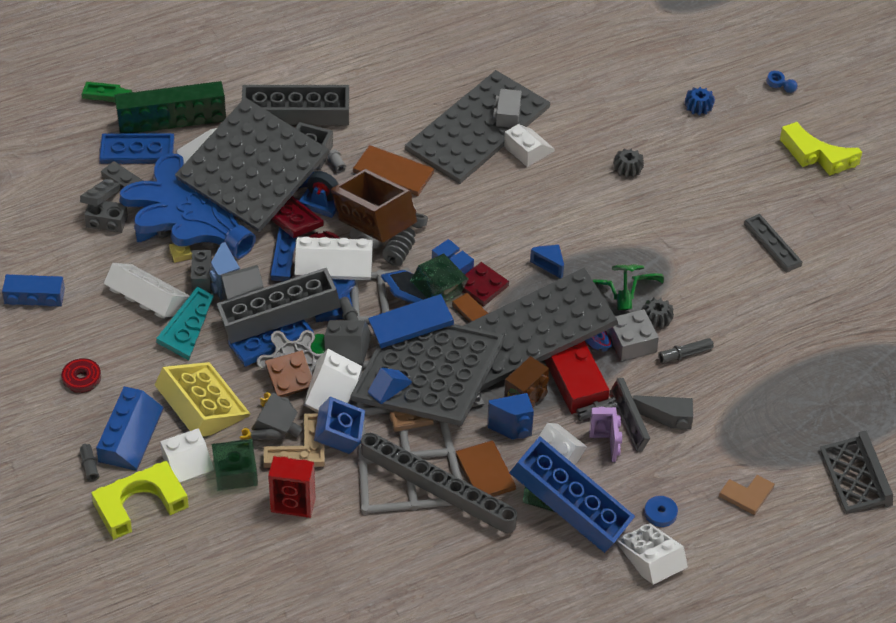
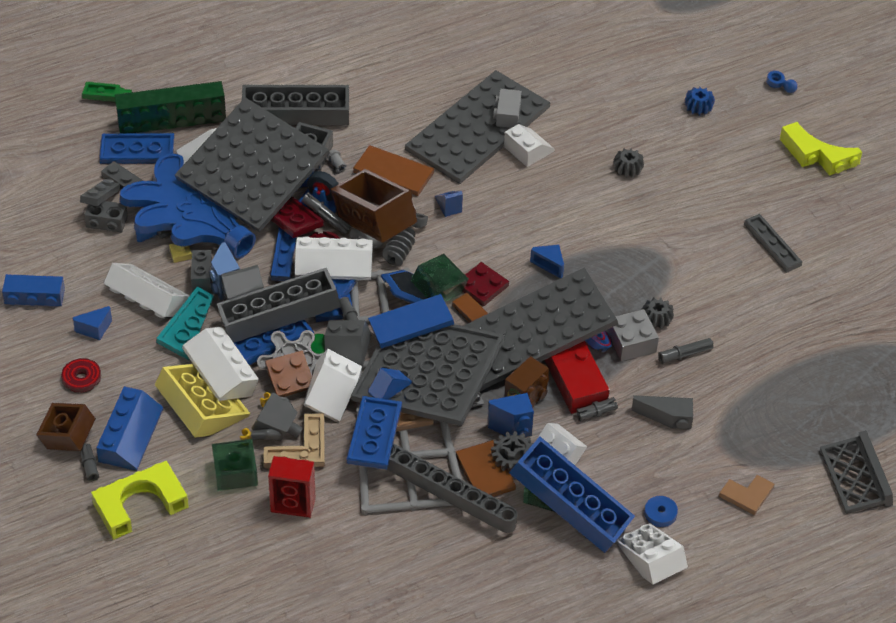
(66, 426): none -> reddish brown brick
(93, 323): none -> blue slope
(187, 456): white slope -> none
(221, 364): none -> white slope
(319, 208): none -> dark grey axle
(339, 425): blue brick -> none
(374, 432): none -> blue tile
(450, 202): none -> blue slope
(461, 260): blue piece -> none
(510, 450): none -> dark grey gear
(606, 424): lavender bracket -> none
(624, 297): green plant -> none
(630, 414): dark grey tile -> none

